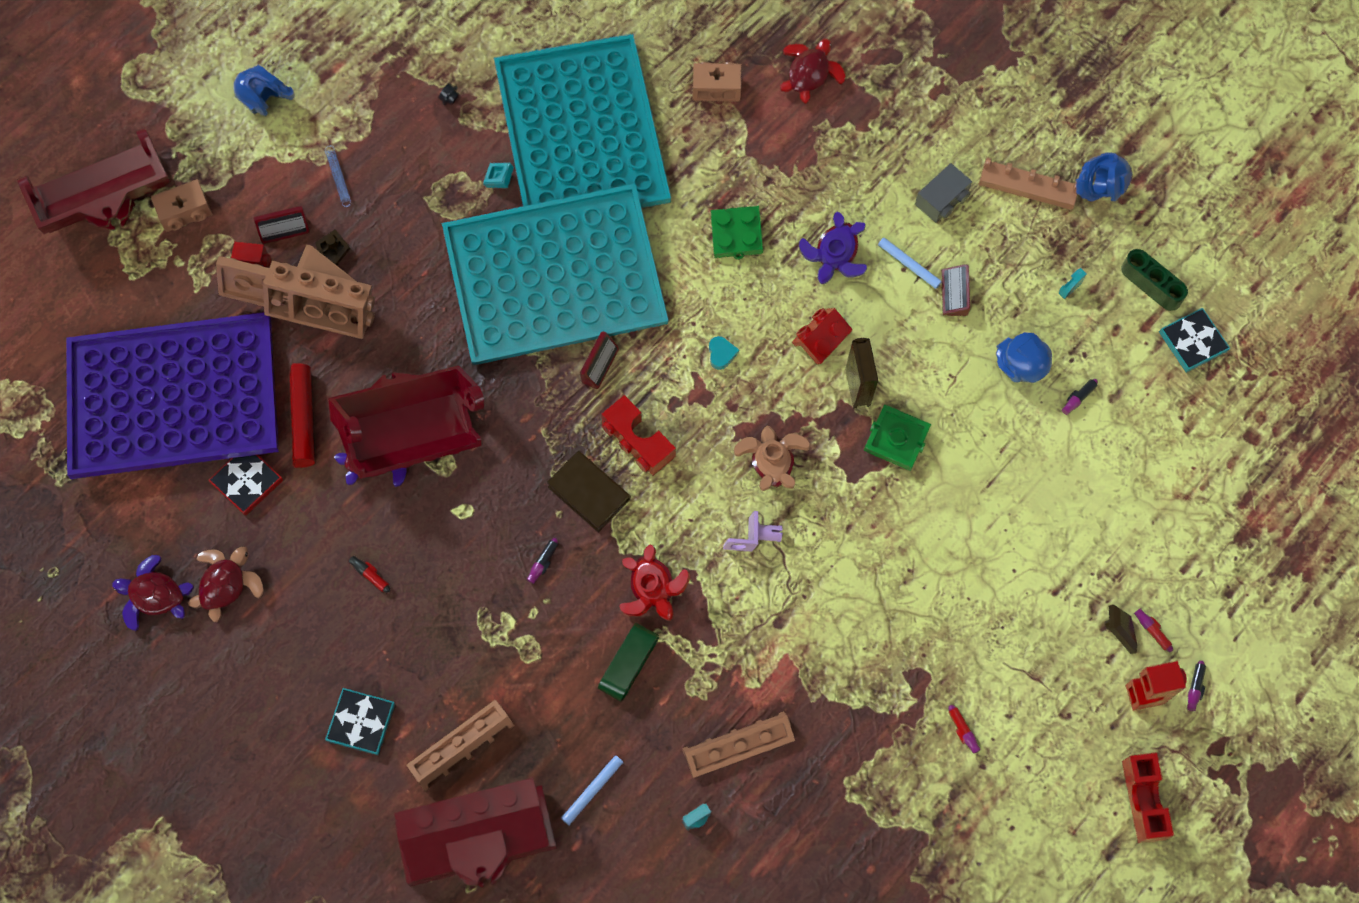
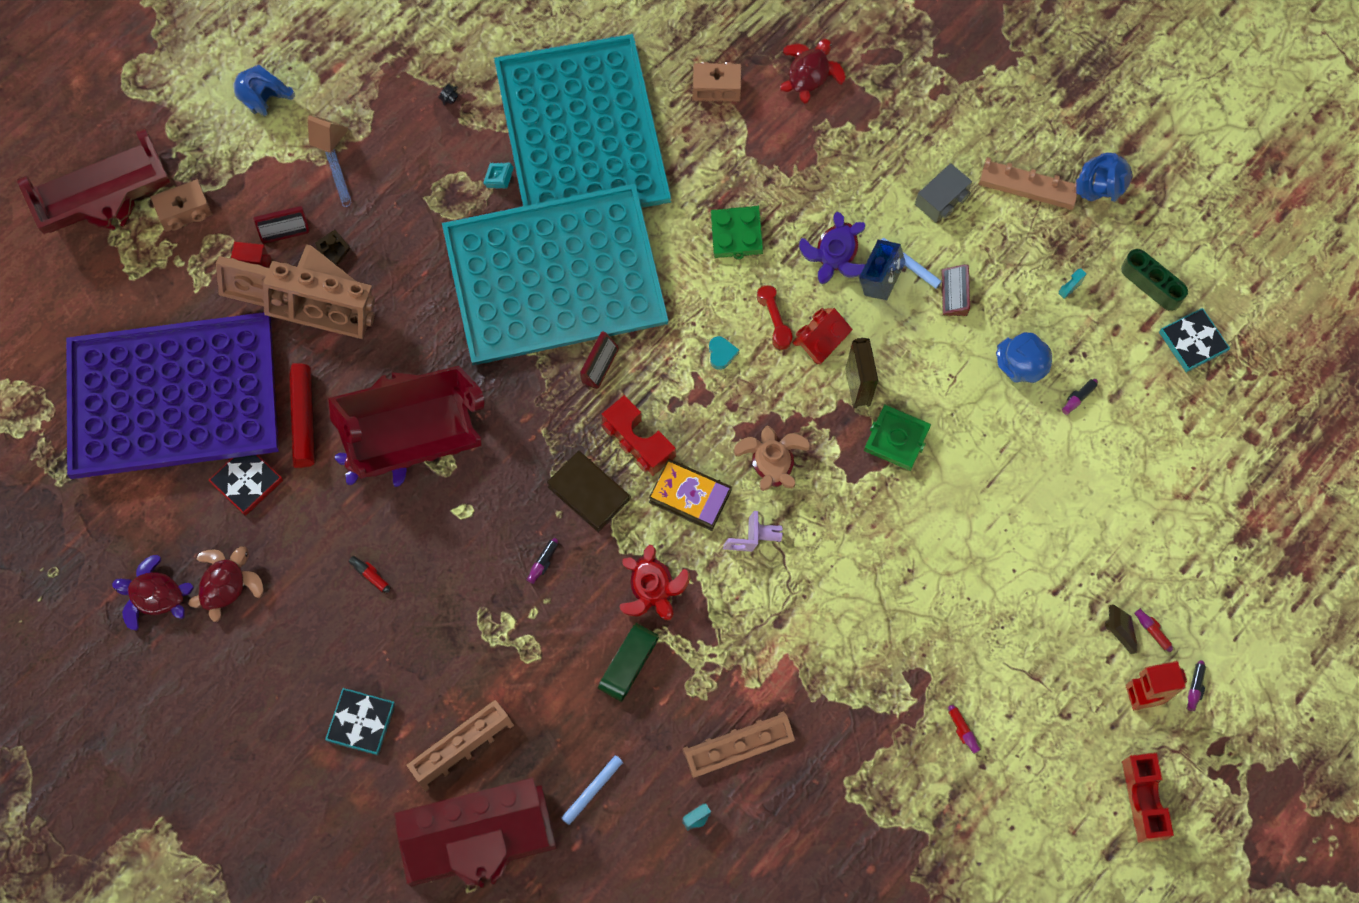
(324, 133): none -> nougat slope
(690, 494): none -> piece
(782, 334): none -> red bar
(882, 269): none -> clear blue brick

